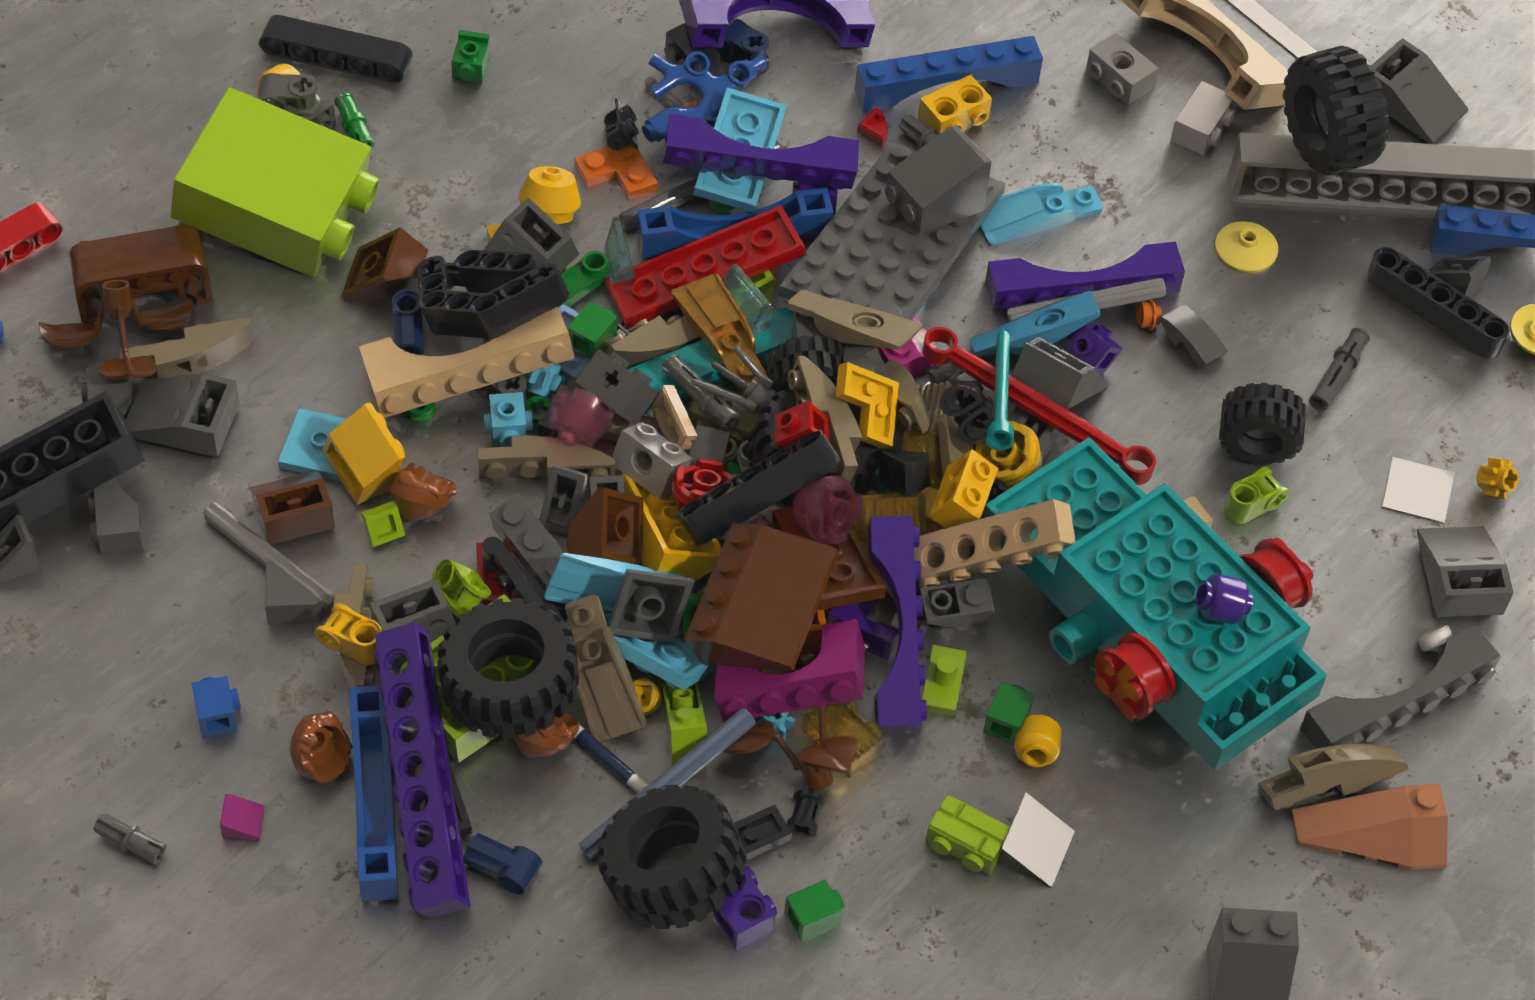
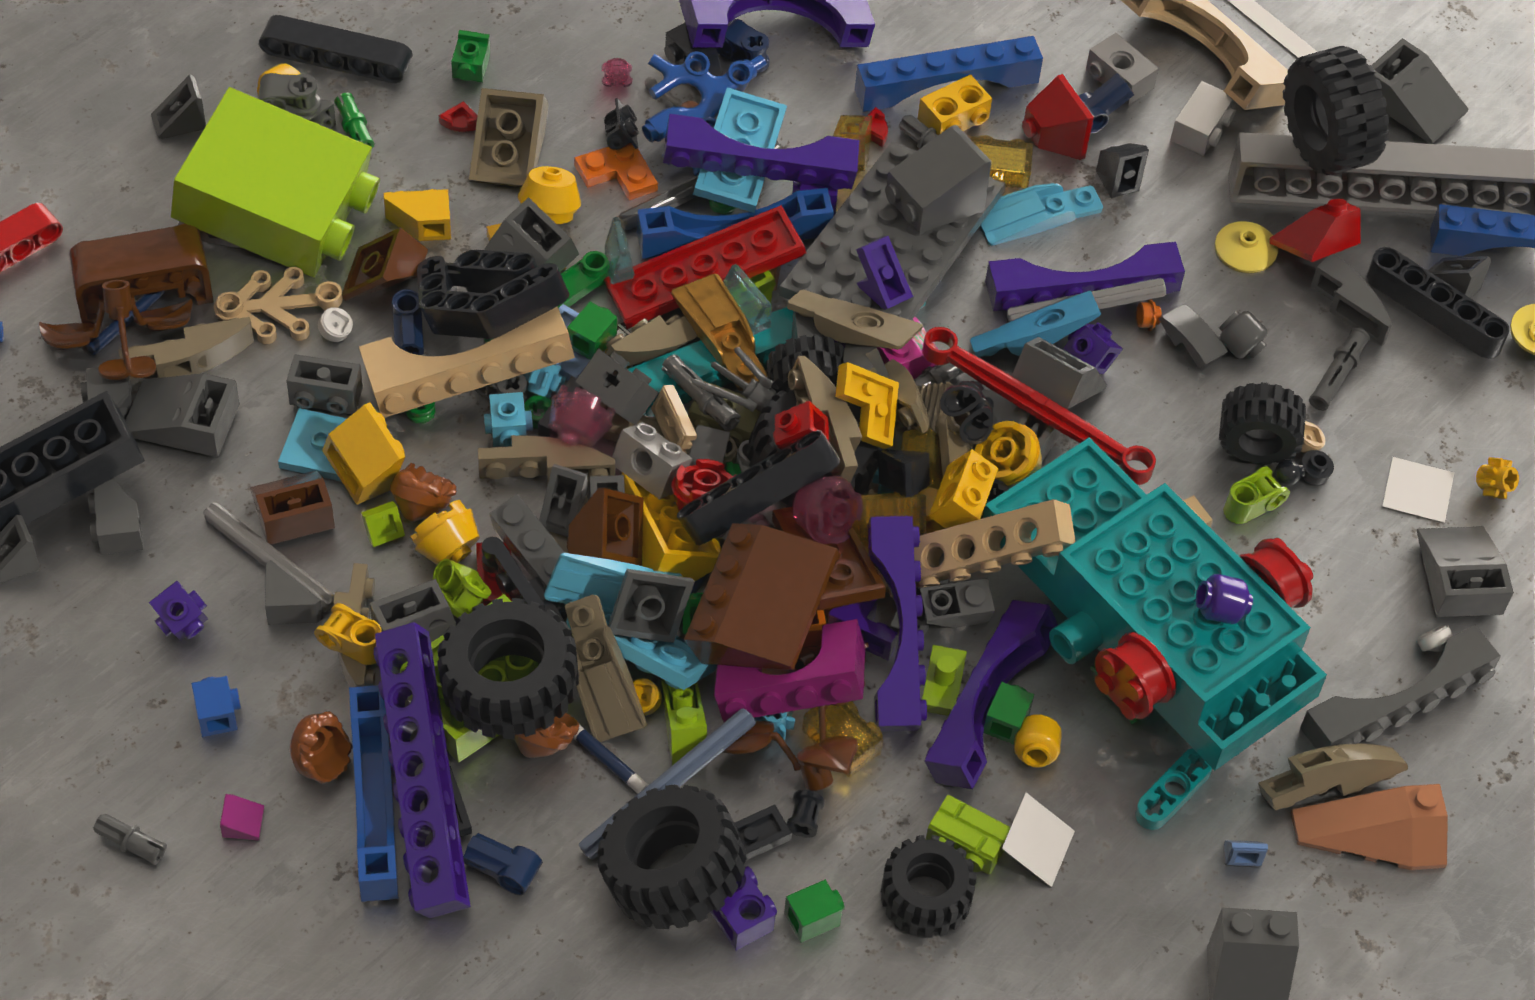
(112, 330): none -> dark blue bar
(171, 604): none -> dark purple brick
(180, 111): none -> dark grey slope
(274, 303): none -> tan plant
(324, 384): none -> dark grey brick
(335, 324): none -> white tile
(420, 213): none -> yellow slope
(447, 534): none -> yellow cone
(459, 118): none -> red tile
(508, 136): none -> dark tan slope
(617, 73): none -> clear pink plate
(857, 128): none -> clear yellow slope
(884, 274): none -> dark purple slope
(932, 860): none -> black tyre
(1000, 432): teal piece -> none
(1009, 159): none -> clear yellow brick
(1019, 639): none -> dark purple arch
(1059, 120): none -> red slope
(1106, 100): none -> dark blue piece
(1122, 168): none -> black slope
(1172, 803): none -> teal beam
(1243, 334): none -> dark grey head
(1245, 852): none -> medium blue slope
(1313, 438): none -> tan tile
(1313, 468): none -> black plate
(1322, 231): none -> red slope
(1352, 298): none -> dark grey slope

